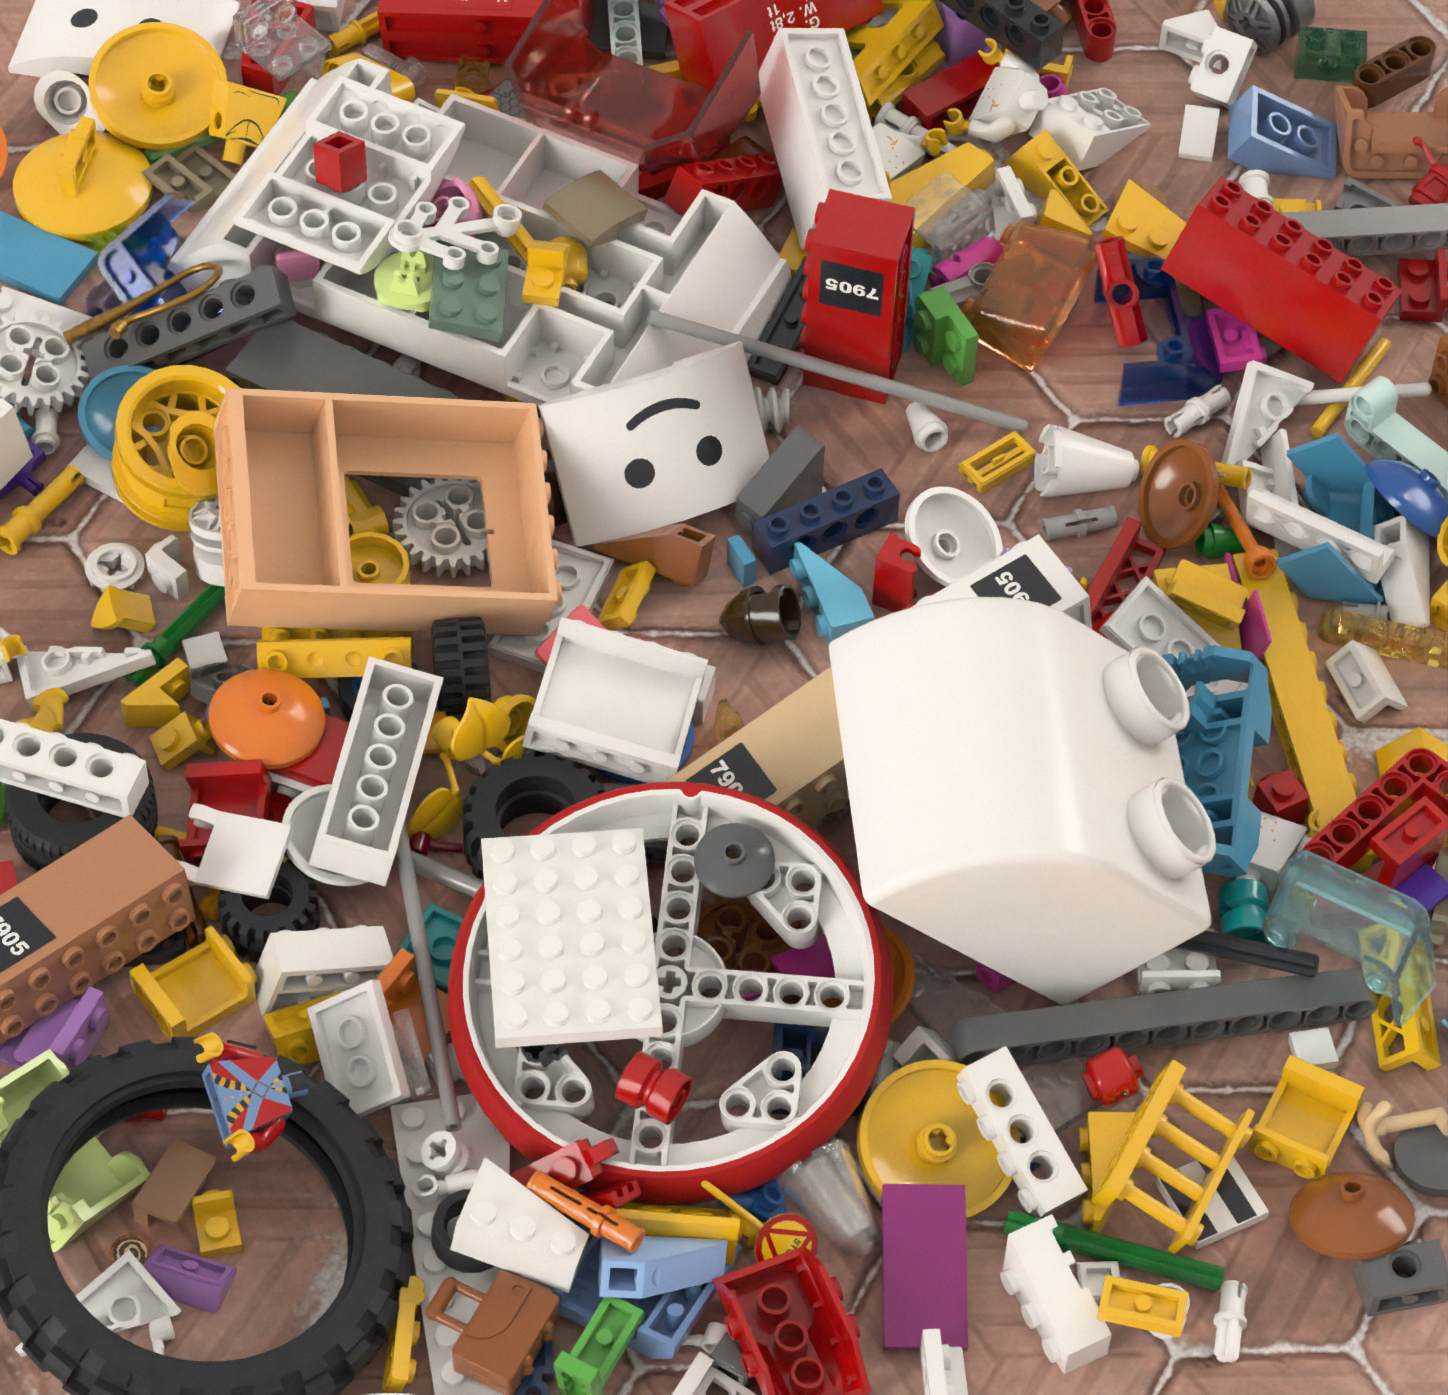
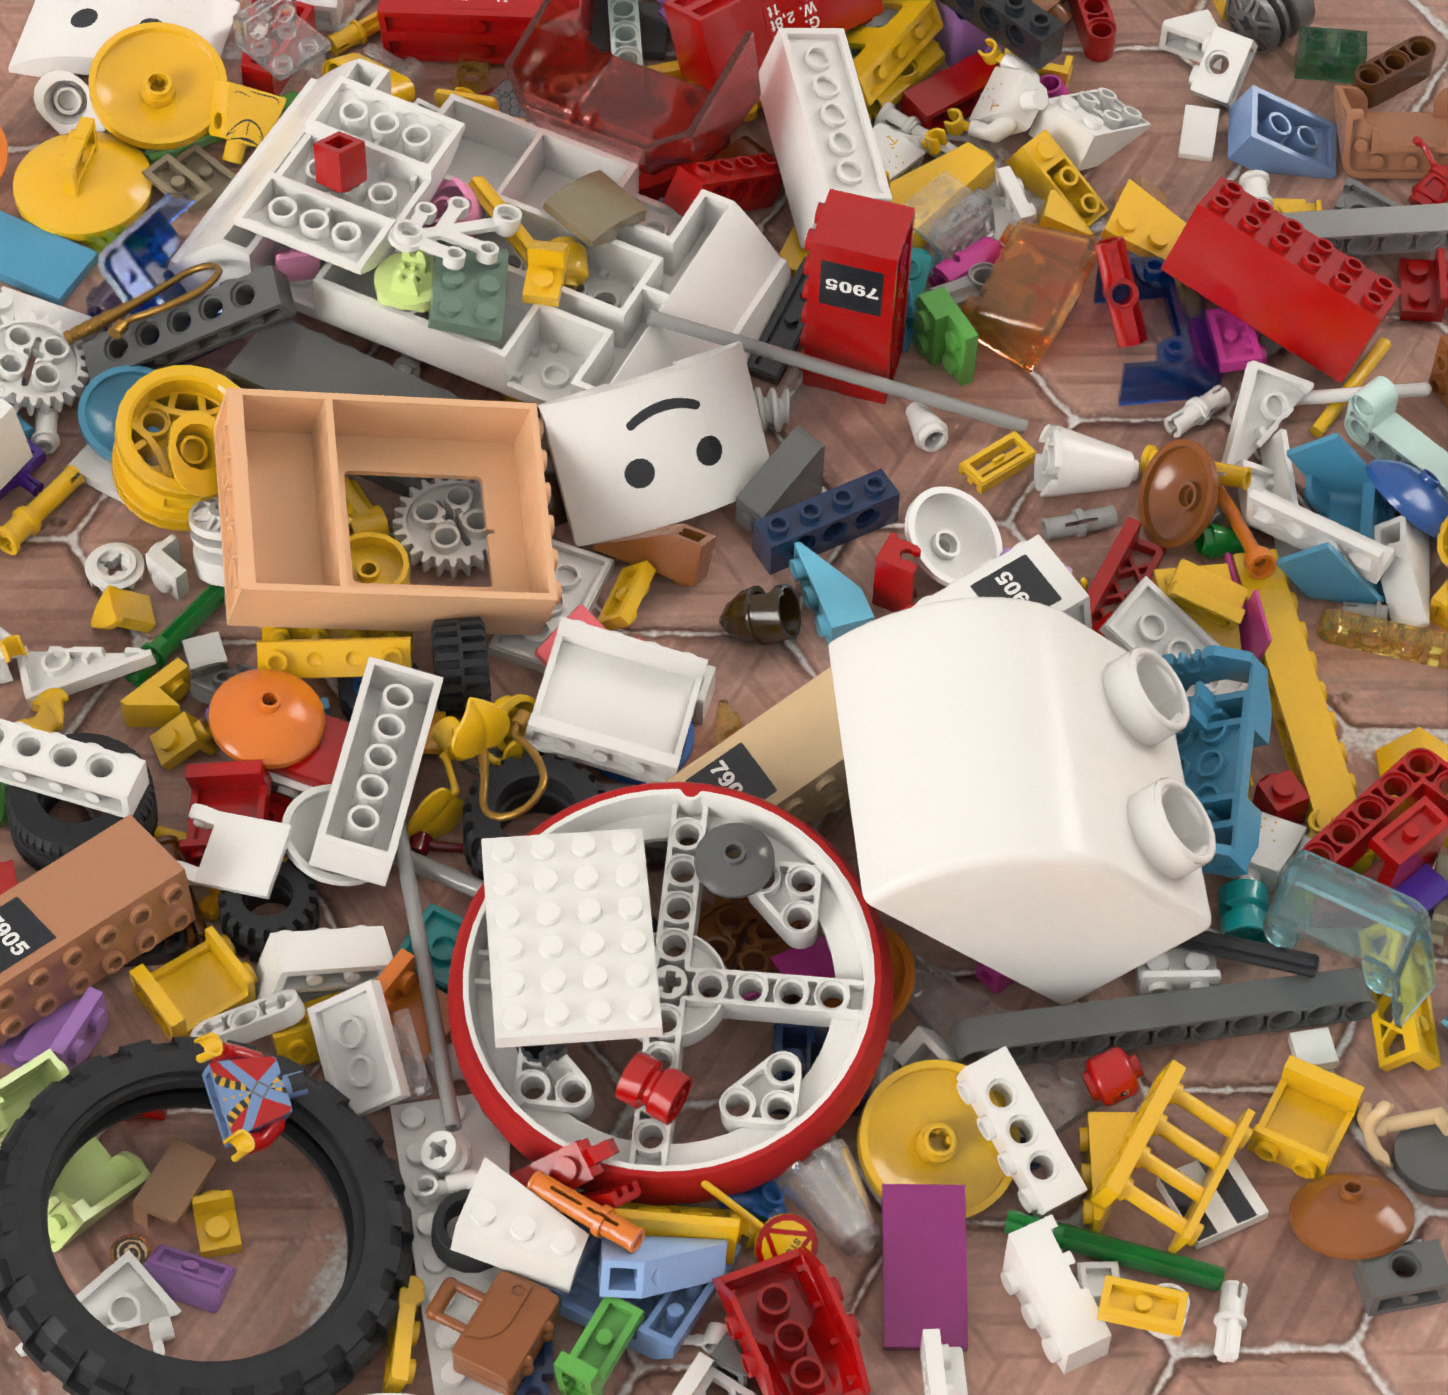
(255, 1018): none -> white beam
(519, 723): none -> pearl gold piece
(741, 560): dark azure tile -> none
(1364, 680): white panel -> none

